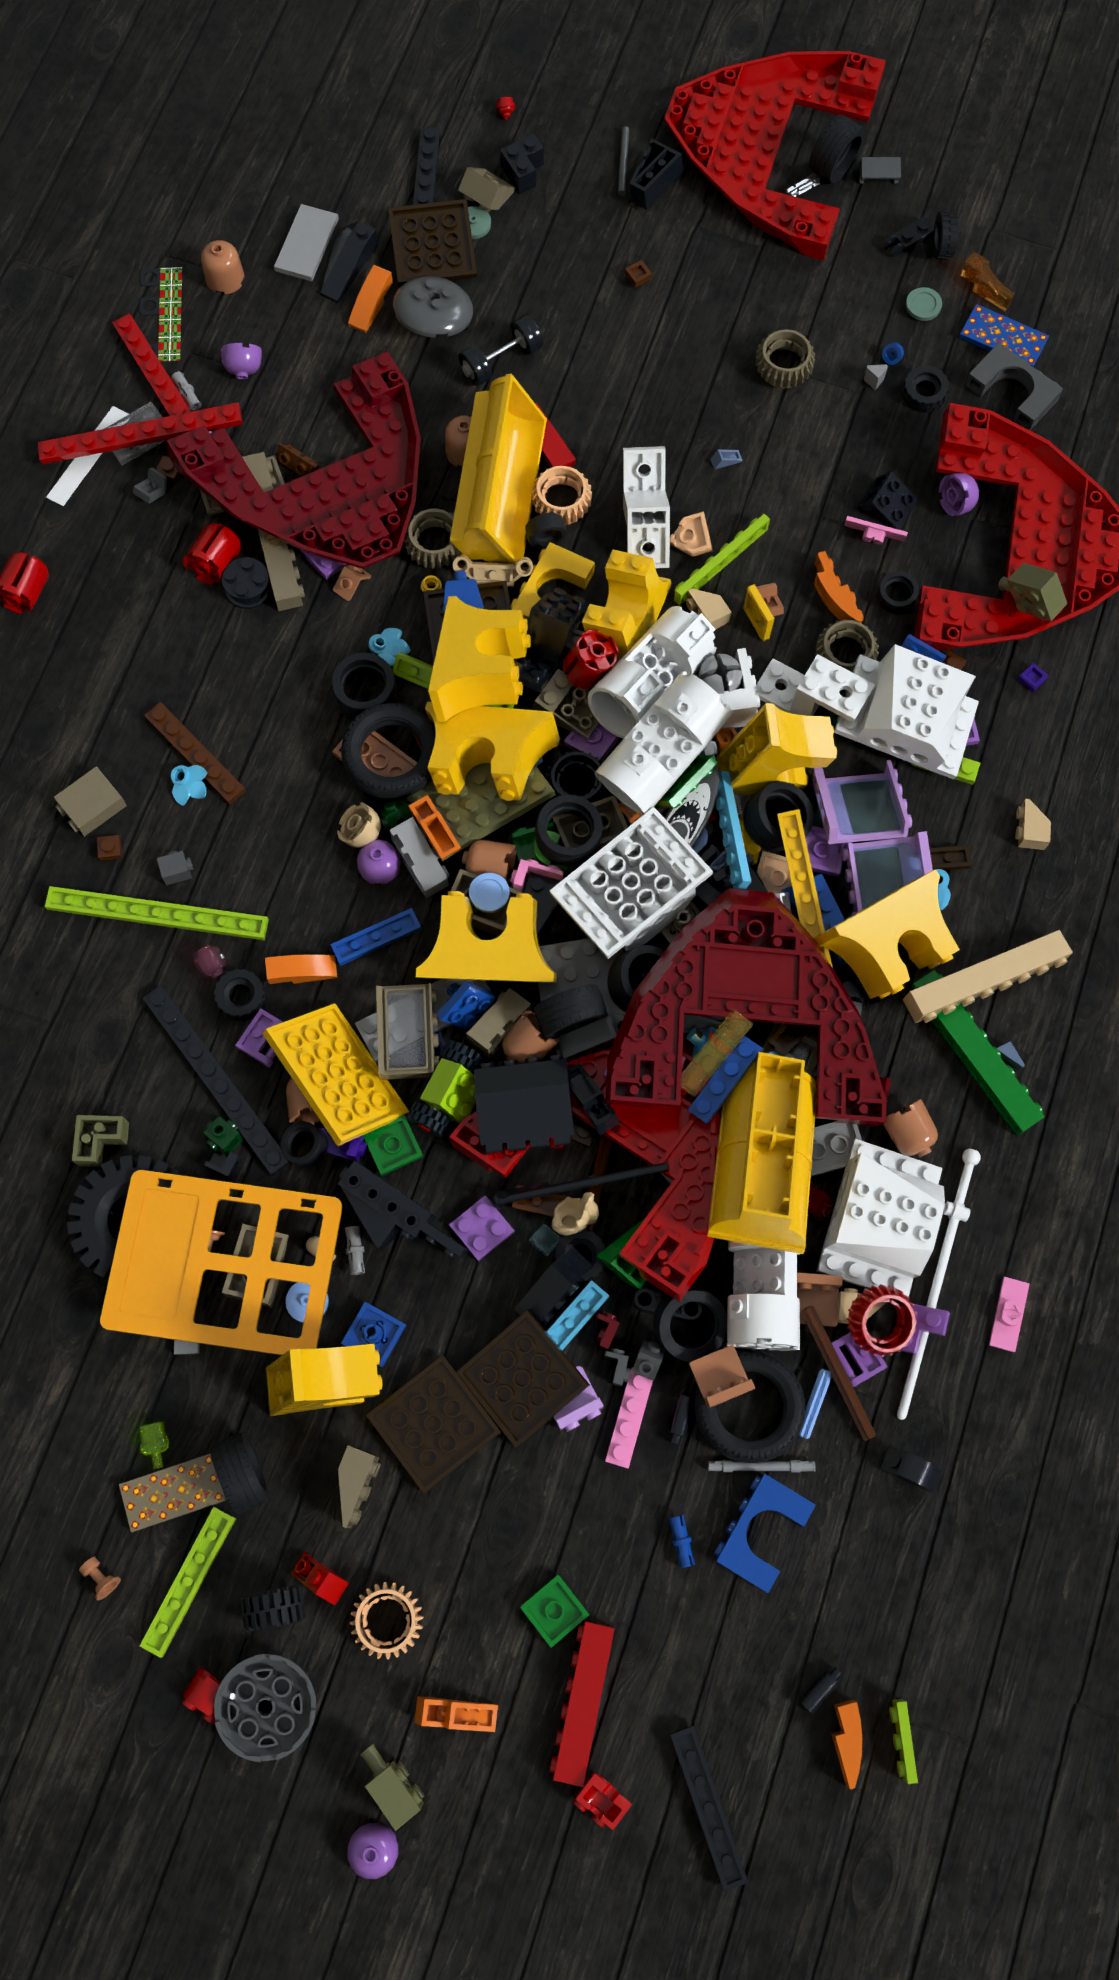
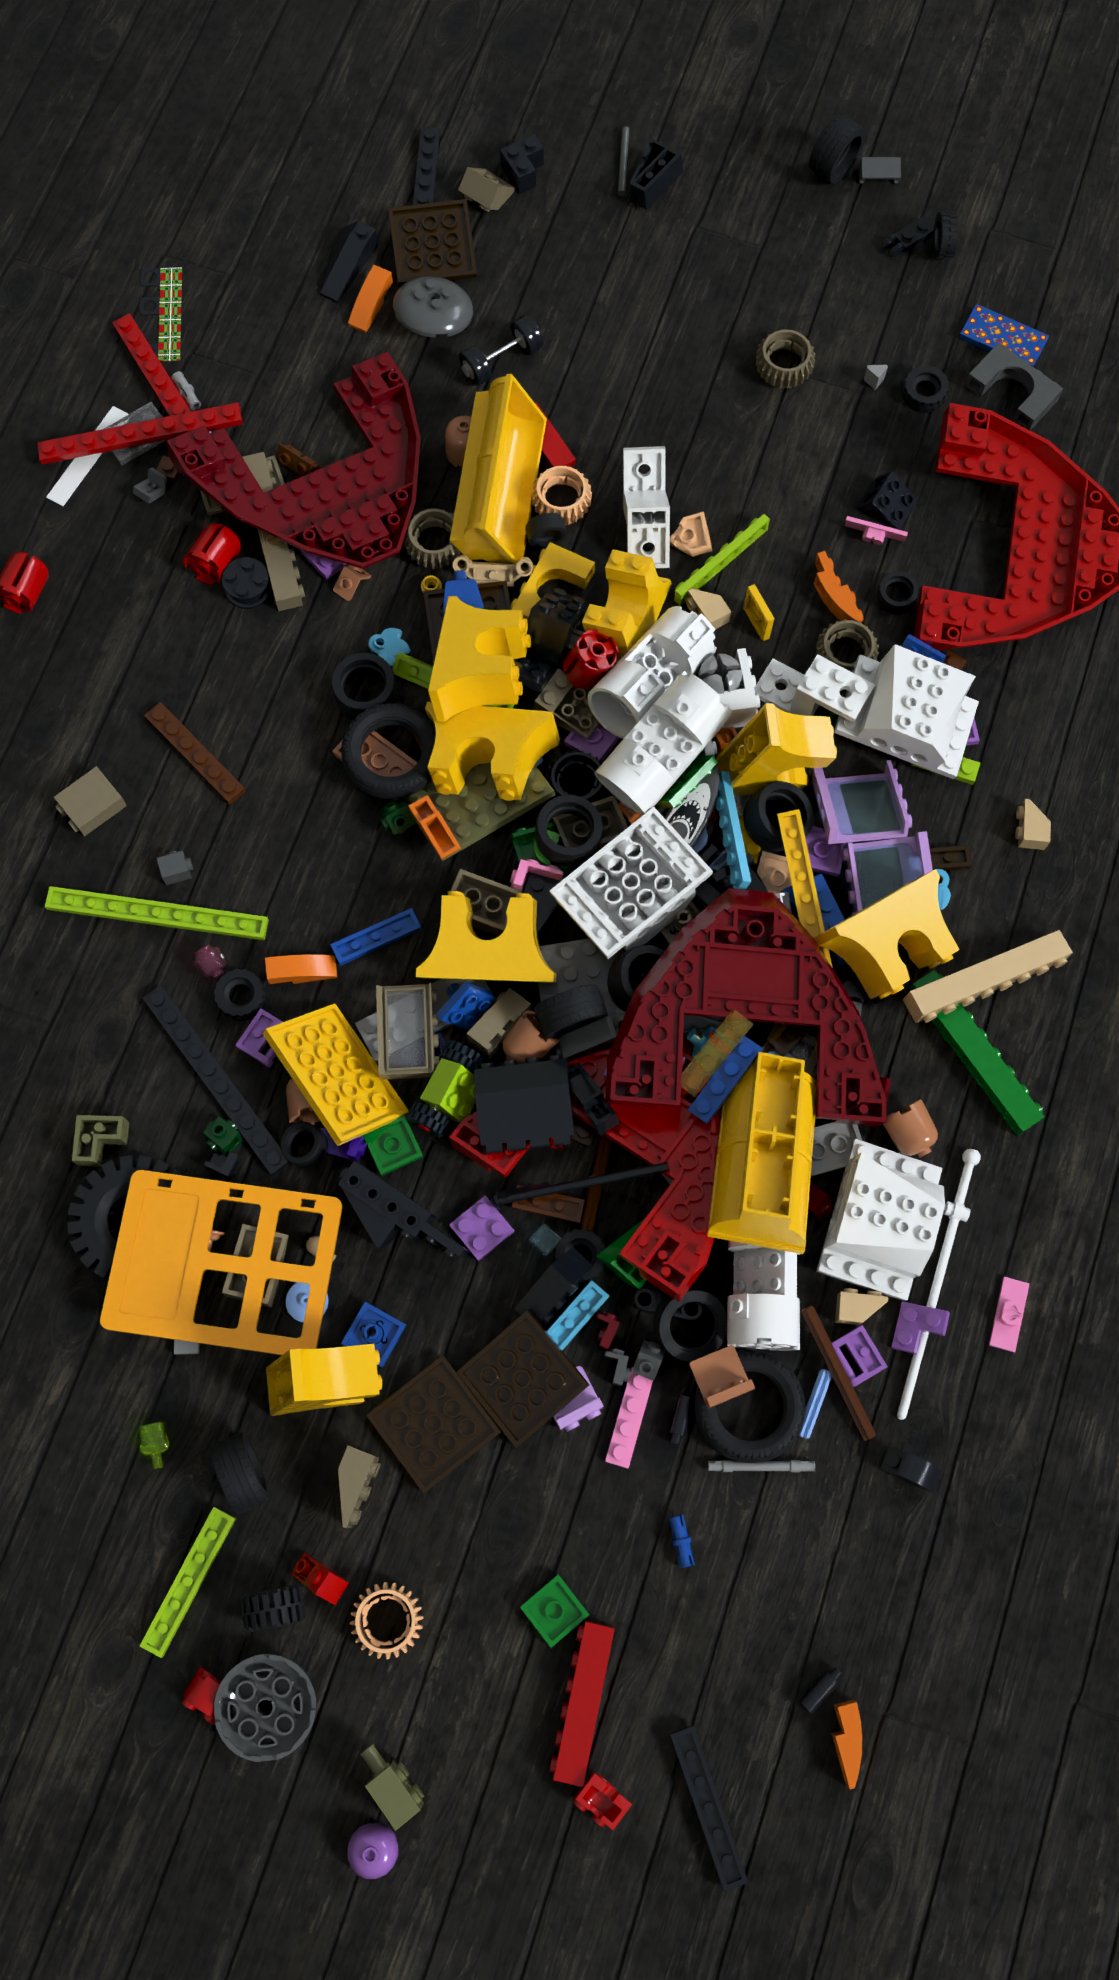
(105, 1585): nougat piece -> none
(109, 847): reddish brown plate -> none
(171, 1493): dark tan tile -> none
(190, 785): medium azure plate -> none
(222, 267): nougat cylinder -> none
(241, 360): medium lavender cylinder -> none
(306, 242): light grey tile -> none
(354, 1250): light grey pin -> none
(359, 826): tan cylinder -> none
(378, 862): medium lavender cylinder -> none
(419, 857): light grey wedge -> none
(455, 1714): orange slope -> none
(479, 221): sand green piece -> none
(489, 892): light blue piece -> none
(490, 857): nougat cylinder -> none
(505, 106): red plate -> none
(575, 1214): tan hair -> none
(638, 273): reddish brown plate -> none
(725, 458): sand blue piece -> none
(735, 1552): blue arch -> none
(737, 120): red piece -> none
(769, 594): nougat bracket -> none
(803, 185): axle -> none
(821, 1293): nougat bracket -> none
(892, 353): blue tile -> none
(903, 1741): lime plate -> none
(905, 1322): red gear -> none
(923, 304): sand green piece -> none
(958, 493): medium lavender cylinder -> none
(986, 284): clear orange slope -> none
(1010, 1055): sand blue piece -> none
(1033, 677): dark purple tile -> none
(1035, 591): olive brick -> none

